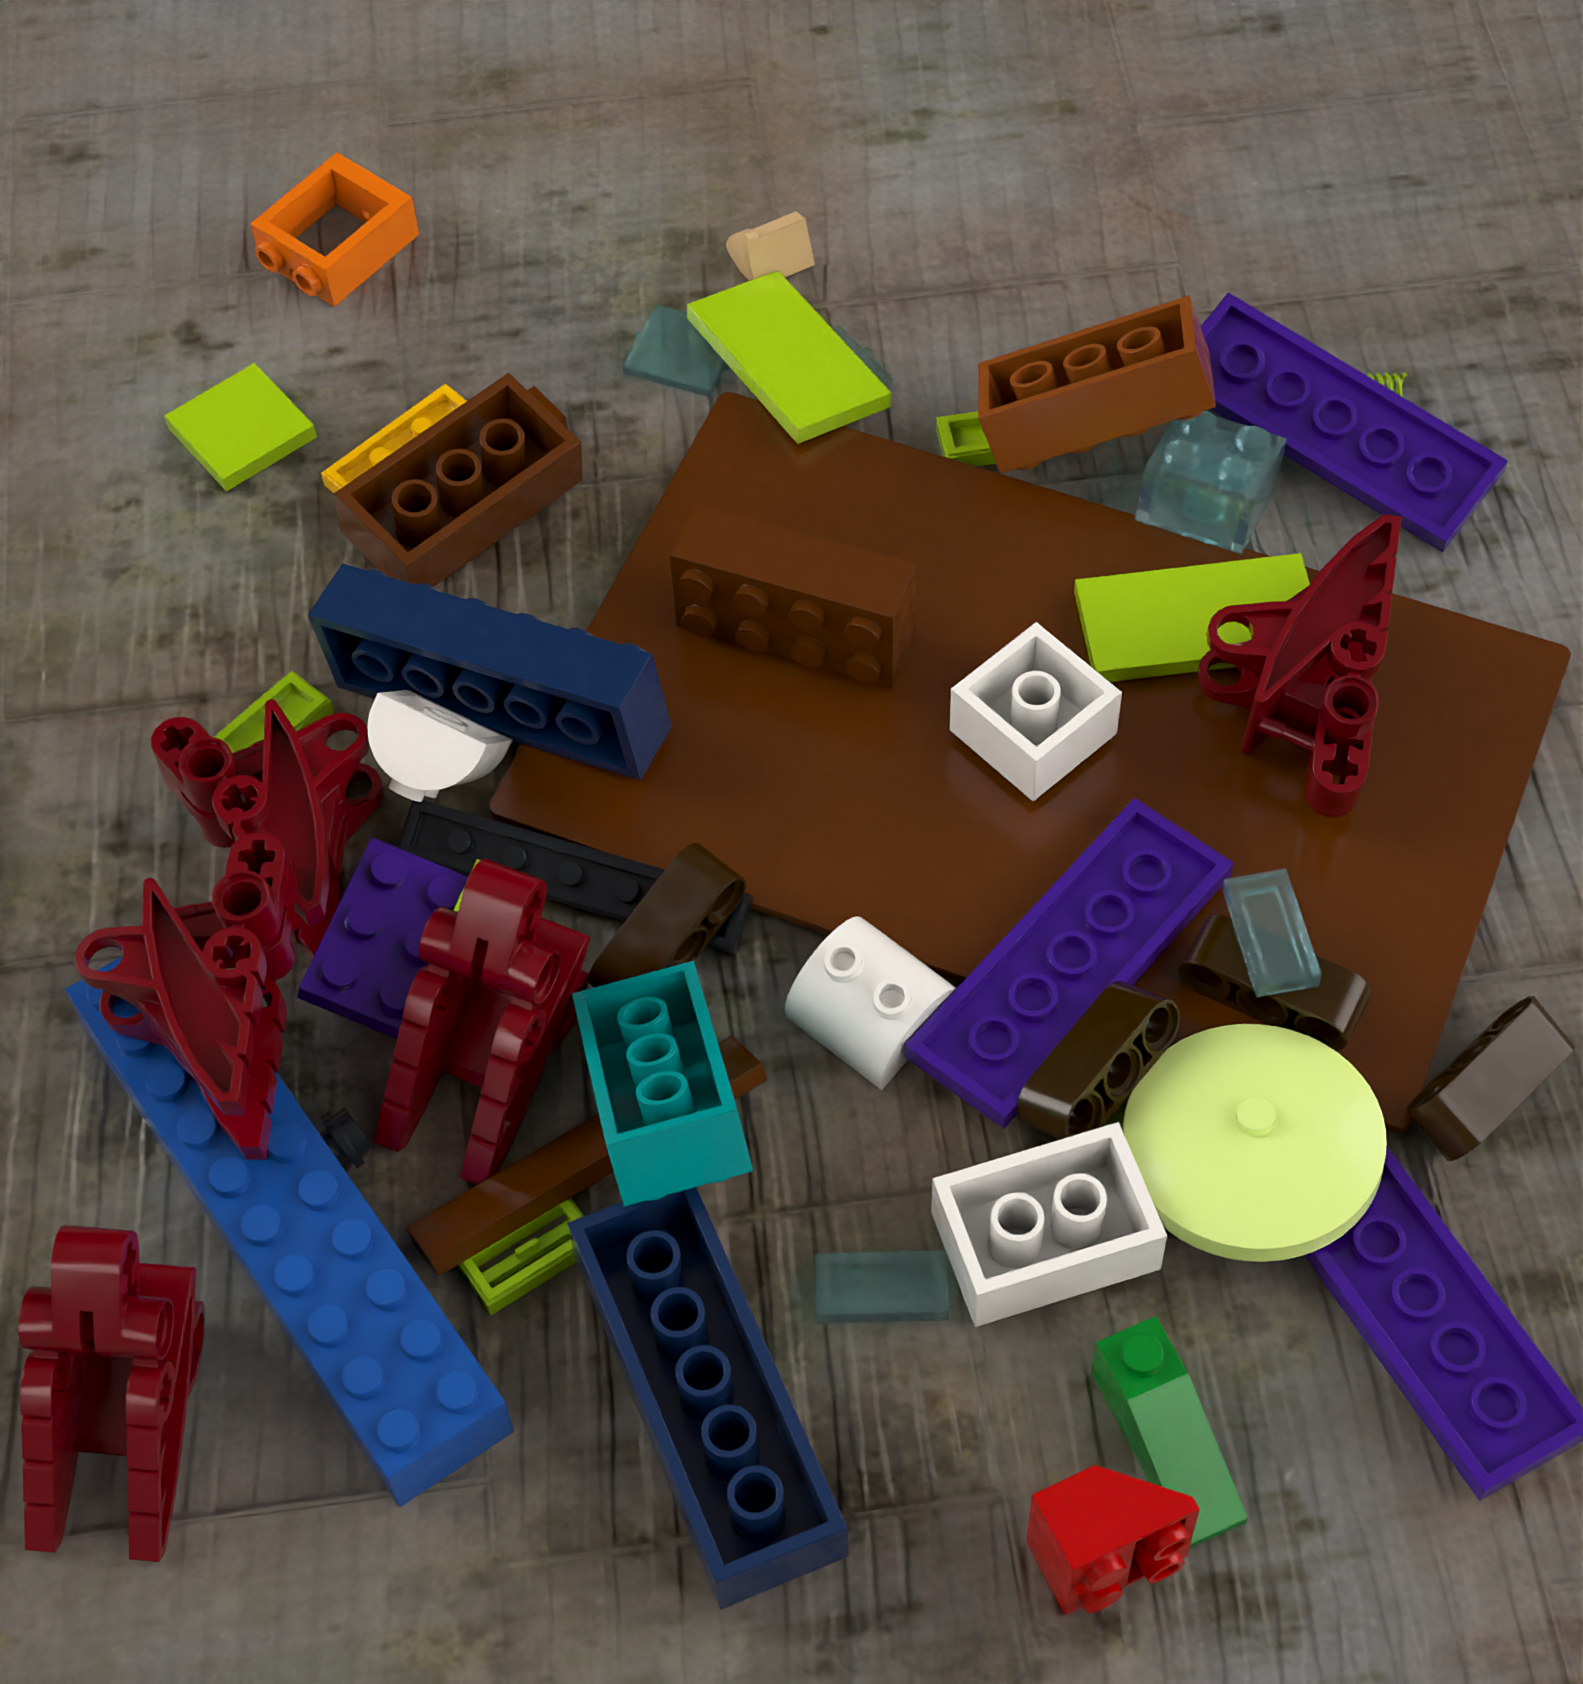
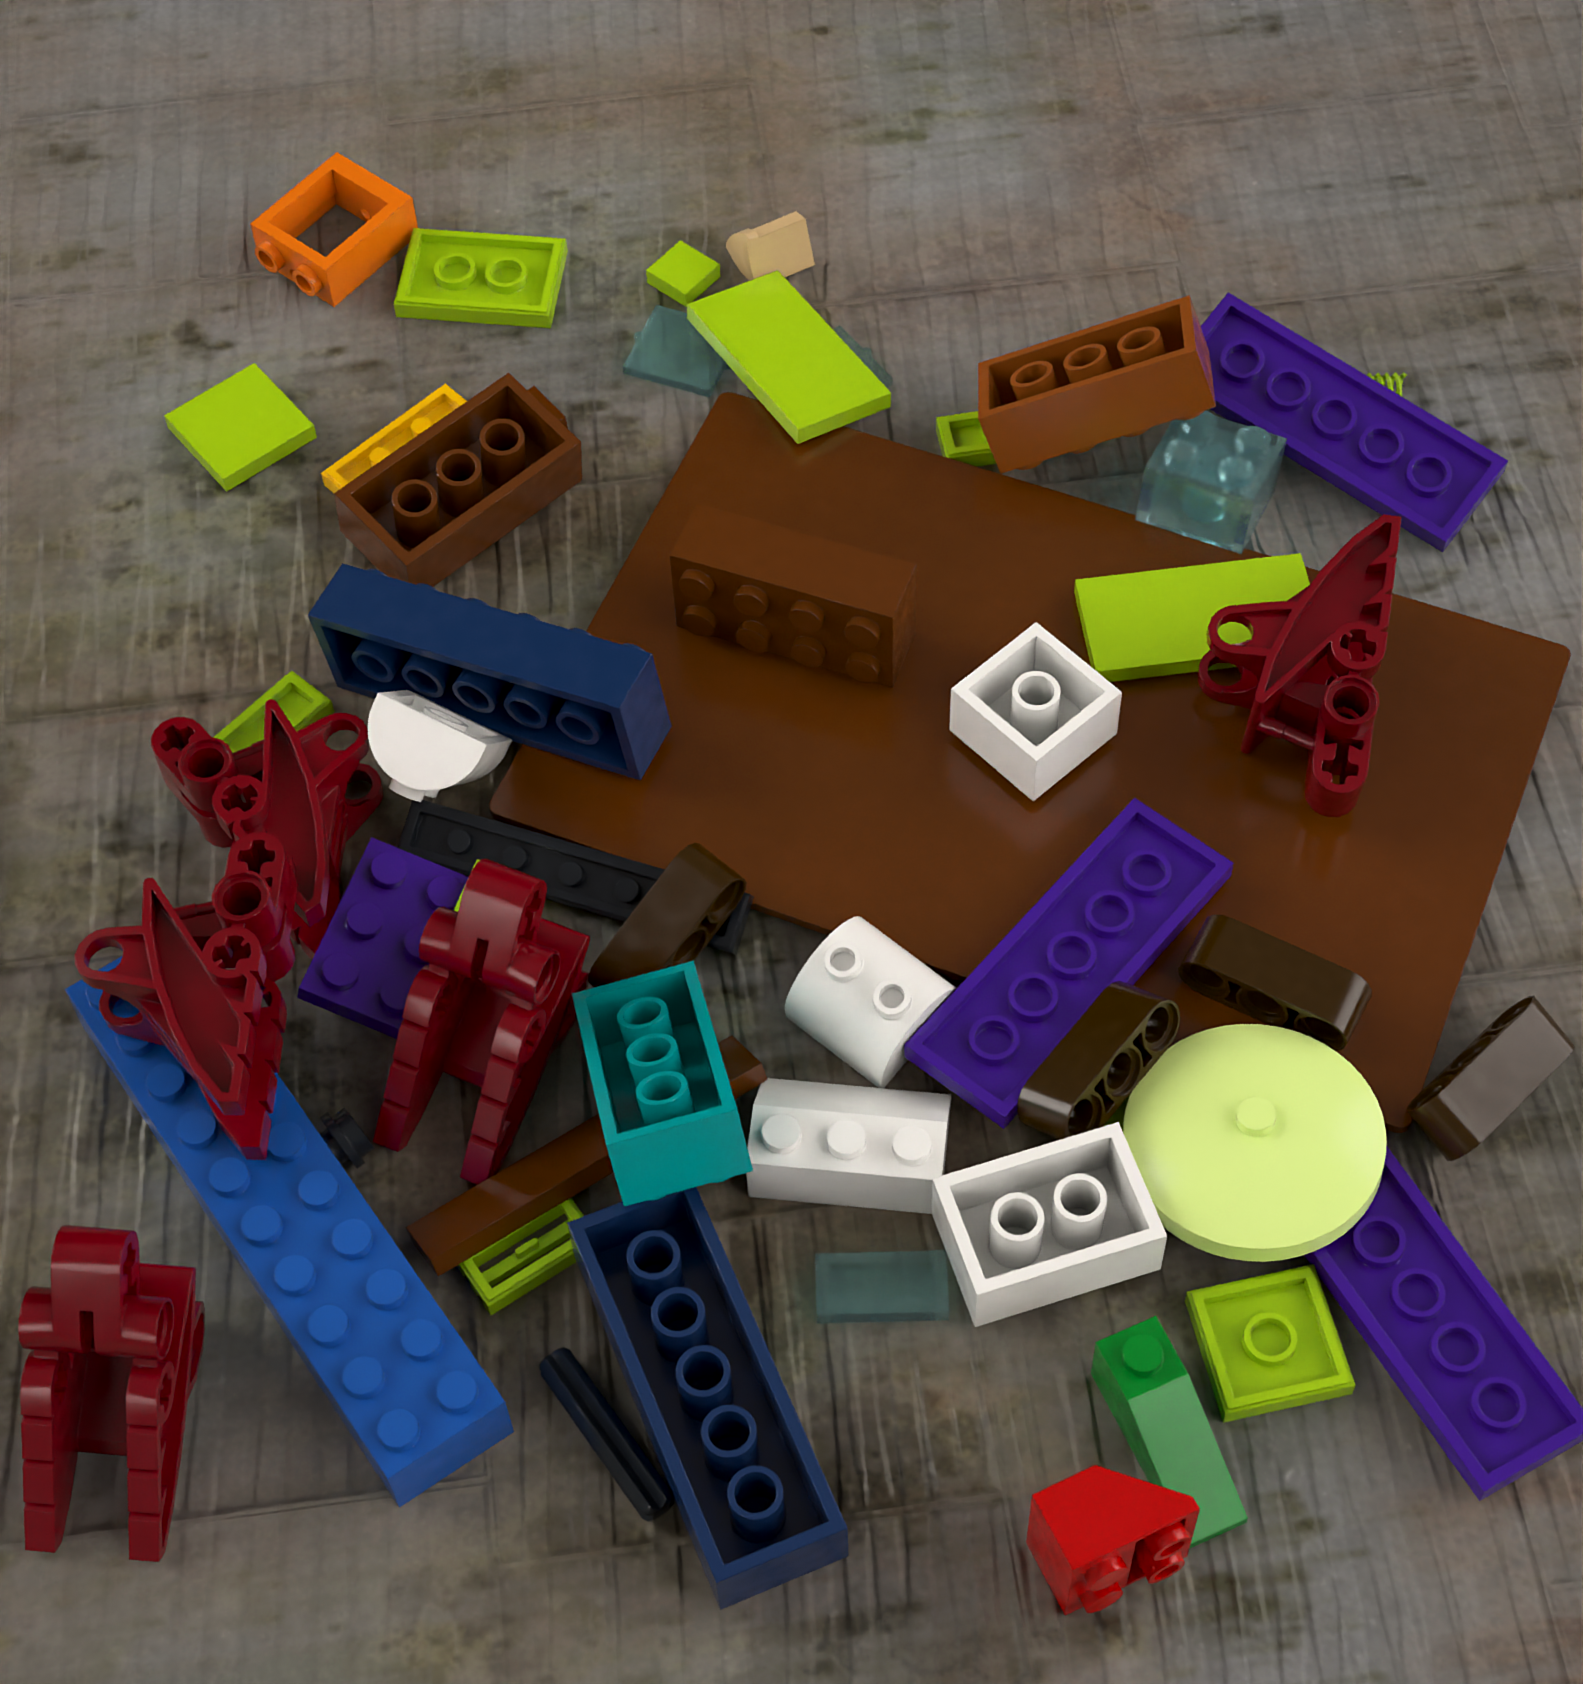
(481, 278): none -> lime tile
(606, 1434): none -> black axle
(683, 273): none -> lime tile
(847, 1145): none -> white slope
(1269, 1343): none -> lime tile
(1271, 932): clear light blue tile -> none

